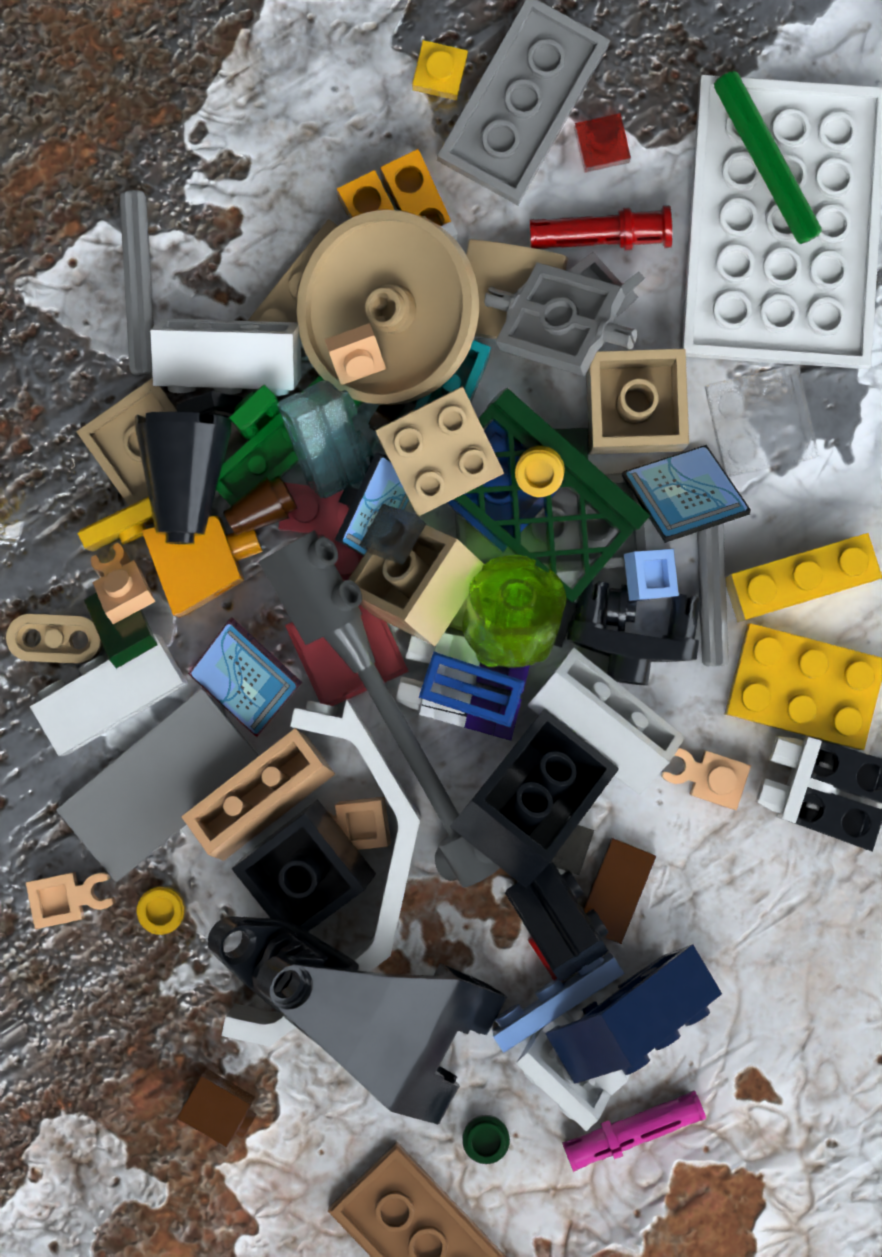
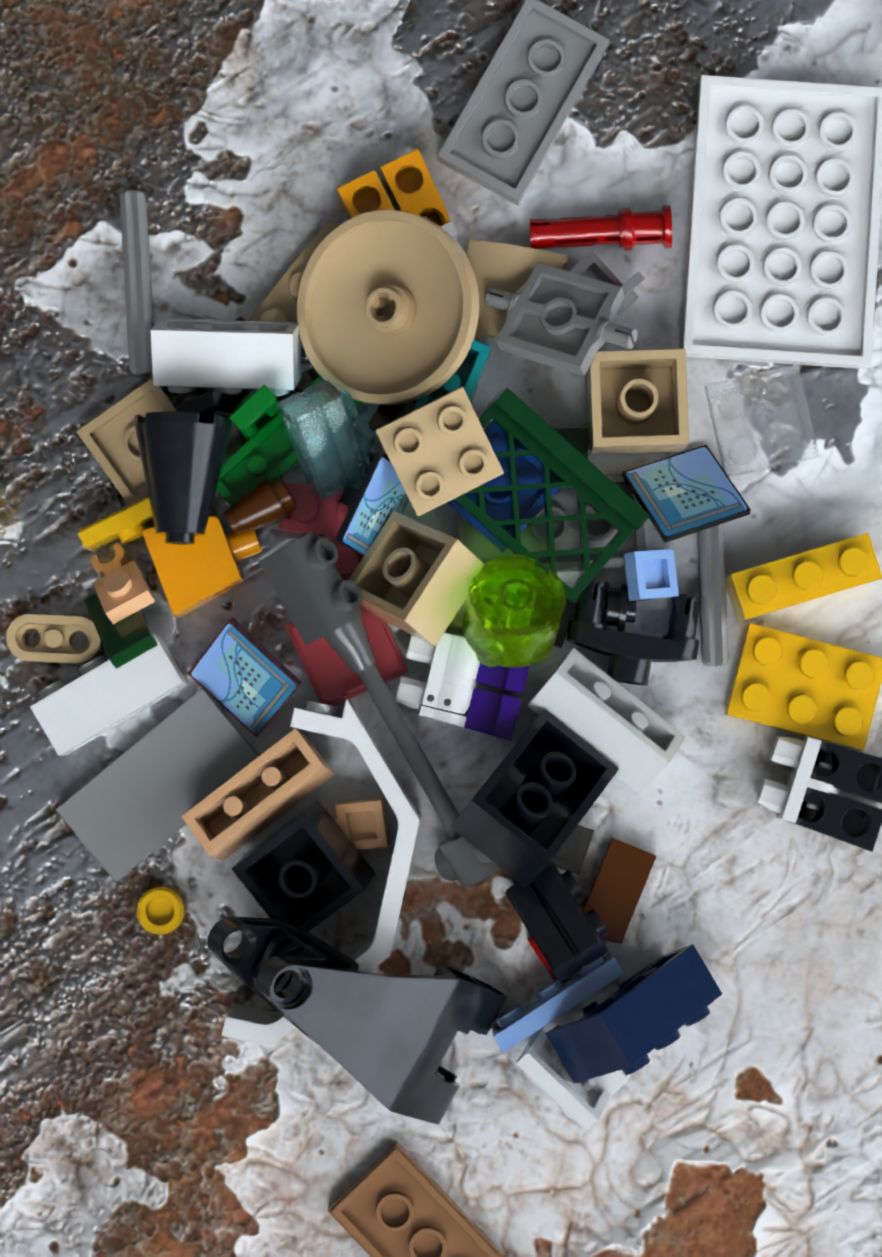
(60, 898): light nougat plate -> none
(218, 1108): reddish brown brick -> none
(355, 354): light nougat plate -> none
(393, 534): clear smoke plate -> none
(433, 677): blue tile -> none
(440, 70): yellow plate -> none
(486, 1139): dark green plate -> none
(539, 471): yellow tile -> none
(602, 142): clear red plate -> none
(633, 1131): dark pink pin -> none
(714, 778): light nougat plate -> none
(767, 157): green axle -> none

